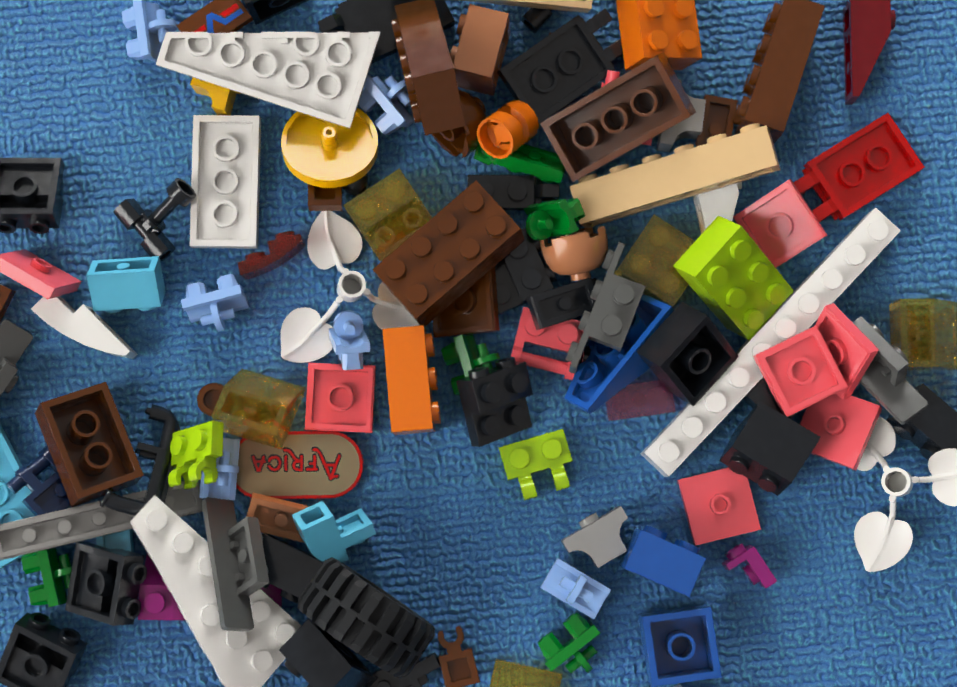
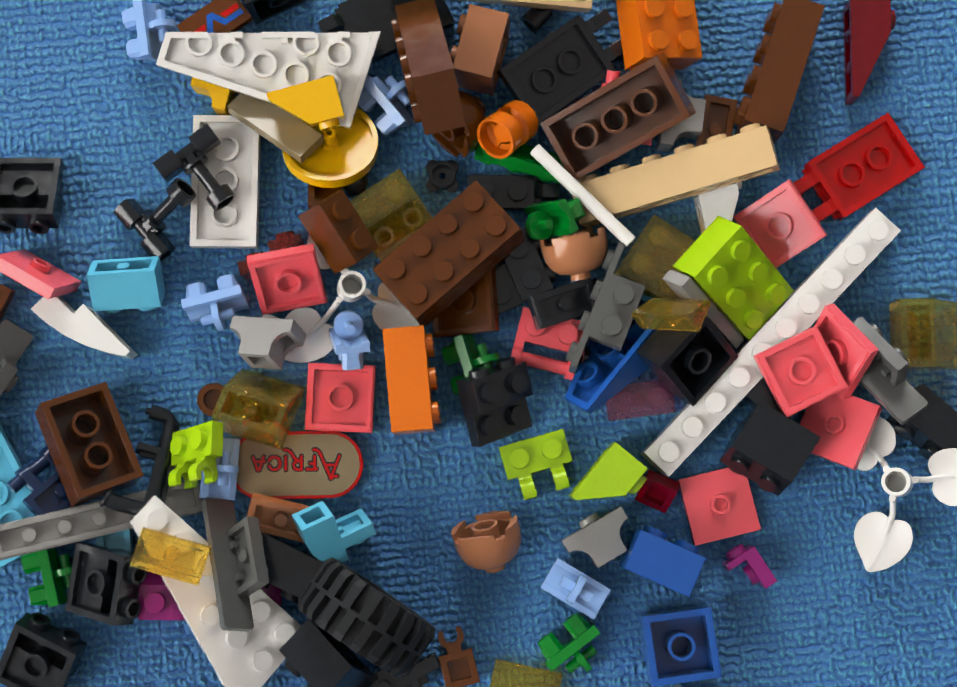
(170, 556): none -> clear yellow slope
(192, 160): none -> black bar
(266, 339): none -> light grey brick
(276, 126): none -> dark tan tile
(287, 279): none -> coral plate
(312, 102): none -> yellow slope
(338, 231): none -> reddish brown brick
(449, 182): none -> black plate
(488, 542): none -> nougat cylinder
(583, 195): none -> white bar
(611, 475): none -> lime slope
(657, 491): none -> dark red tile
(672, 314): none -> clear yellow slope
(687, 289): none -> light grey tile

